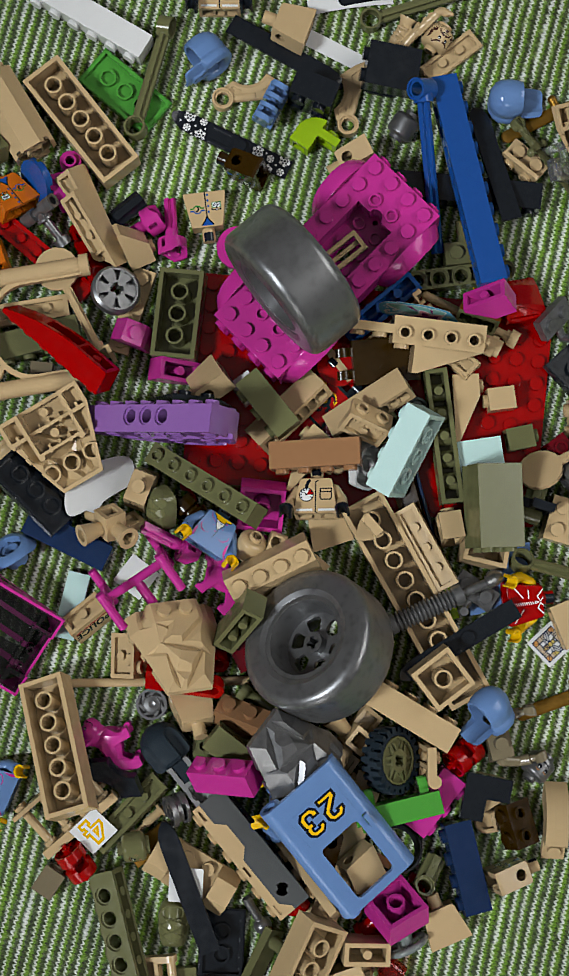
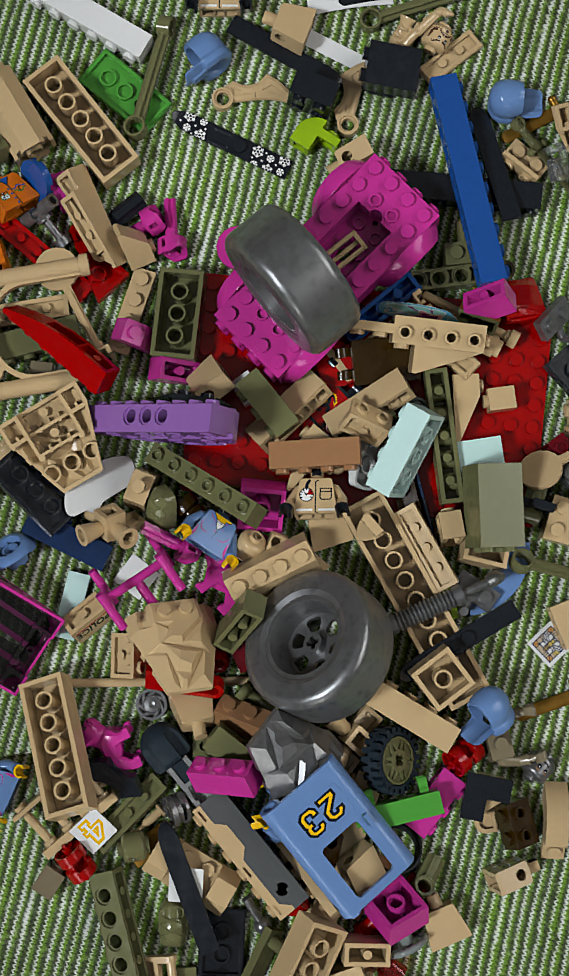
(69, 154): dark pink plate -> none
(109, 301): flat silver wheel -> none
(206, 213): tan torso -> none
(245, 168): dark brown torso -> none
(273, 100): medium blue legs -> none
(403, 126): flat silver head -> none
(422, 93): blue piece -> none
(428, 763): tan plate -> none
(465, 866): dark blue brick -> none
(520, 438): olive brick -> none
(528, 599): torso -> none

